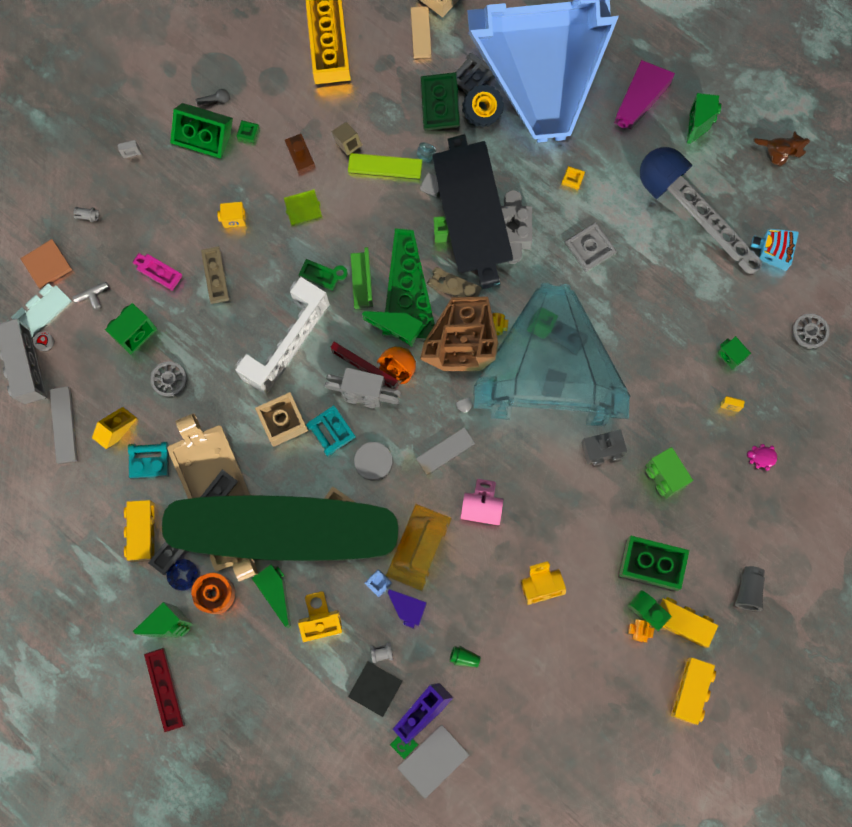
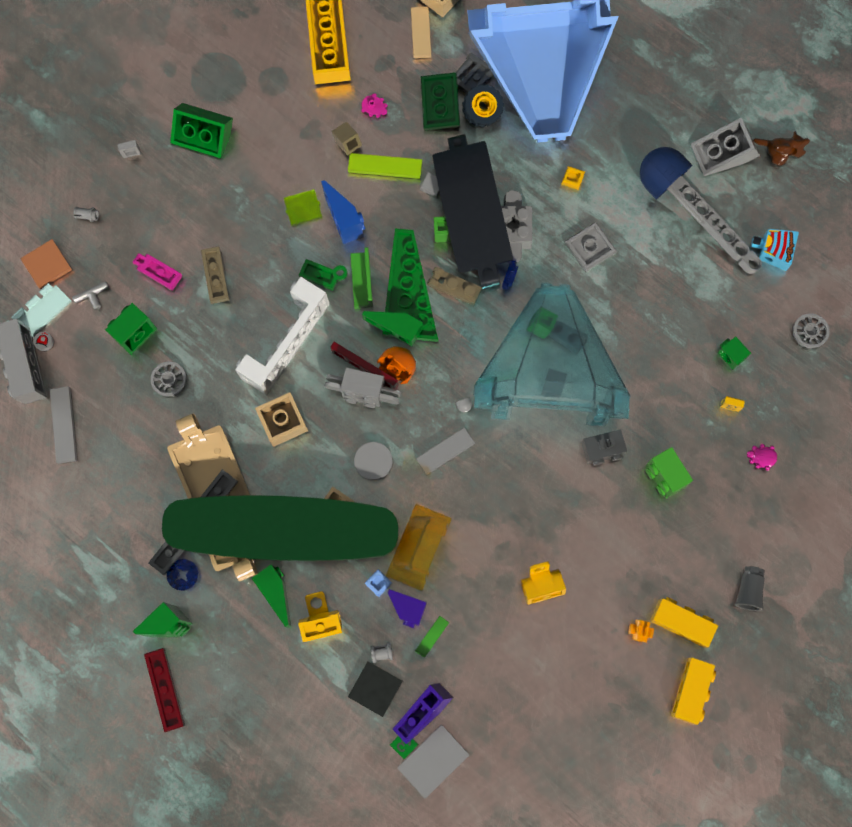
(113, 427): yellow slope -> none
(139, 531): yellow brick -> none
(150, 466): teal plate -> none
(203, 599): orange brick -> none
(220, 96): dark grey bar -> none
(232, 214): yellow brick -> none
(247, 131): green tile -> none
(299, 153): reddish brown tile -> none
(335, 425): teal plate -> none
(347, 220): none -> blue slope
(374, 105): none -> dark pink piece
(426, 150): clear light blue tile -> none
(432, 636): none -> bright green piece
(462, 336): medium nougat wedge -> none
(464, 657): green cone -> none
(482, 505): bright pink piece -> none
(500, 323): light orange gear -> none
(510, 275): none -> clear blue gear
(642, 93): magenta slope -> none
(648, 609): green brick -> none
(654, 563): green brick -> none
(702, 115): green slope -> none
(725, 148): none -> light grey slope

